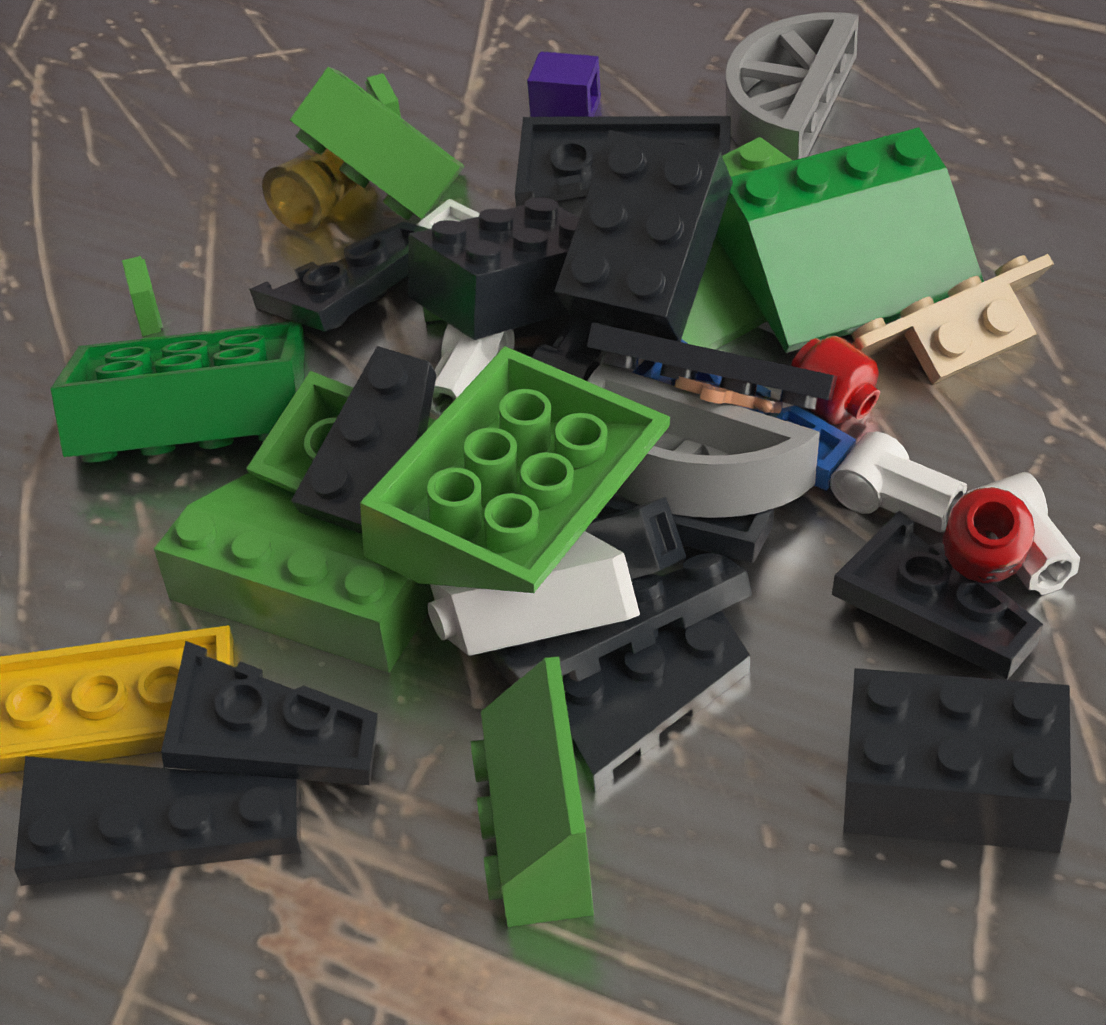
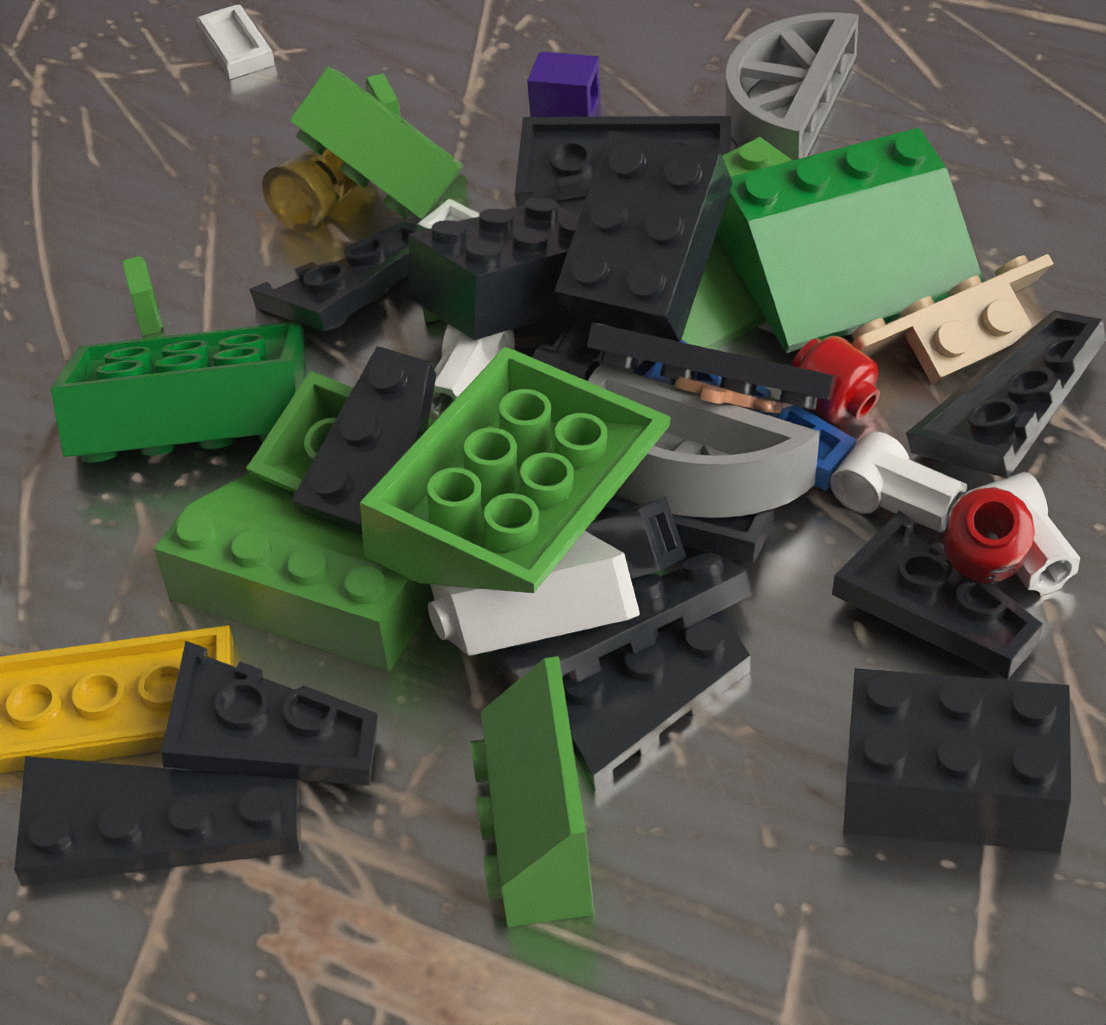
(235, 41): none -> white tile
(1012, 399): none -> black wing

